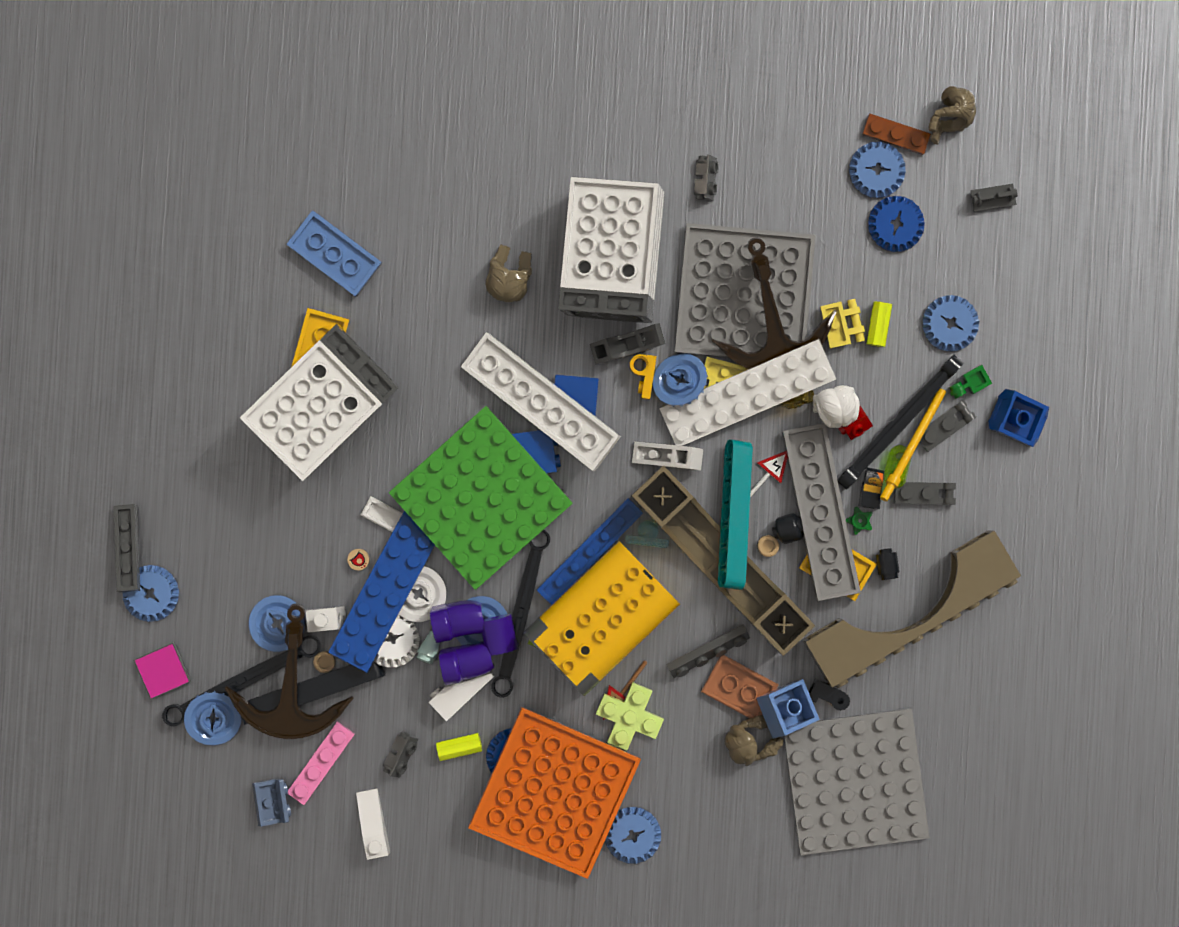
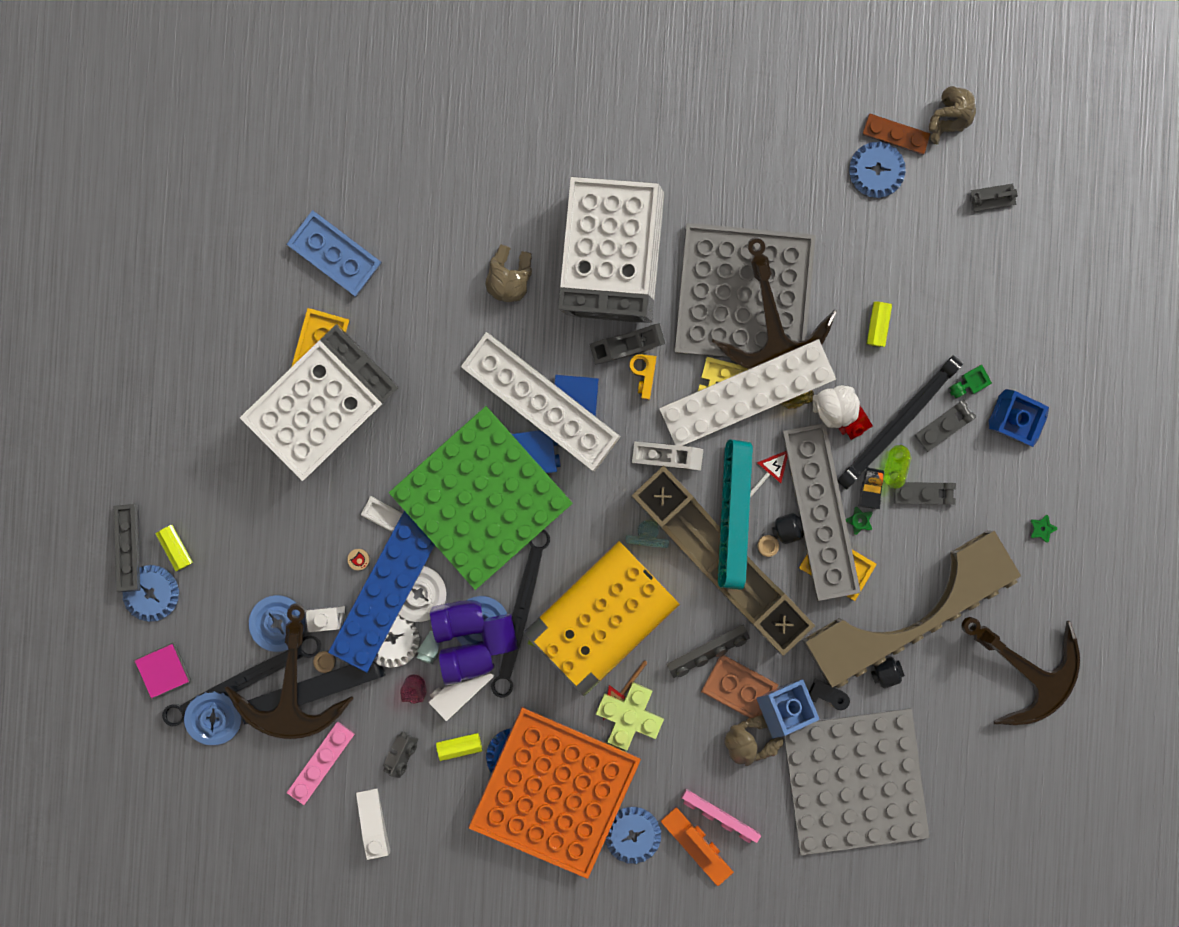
(174, 548): none -> neon yellow axle
(271, 802): sand blue bracket -> none
(413, 689): none -> clear pink plate
(589, 551): blue plate -> none
(677, 366): medium blue gear -> none
(698, 848): none -> orange bracket
(708, 168): dark grey hinge -> none
(728, 822): none -> bright pink plate
(839, 333): light yellow plate -> none
(882, 229): blue gear -> none
(887, 564): black brick -> none
(888, 673): none -> black head
(894, 479): yellow bar -> none
(936, 327): medium blue gear -> none
(1044, 522): none -> green plate
(1051, 687): none -> dark brown piece

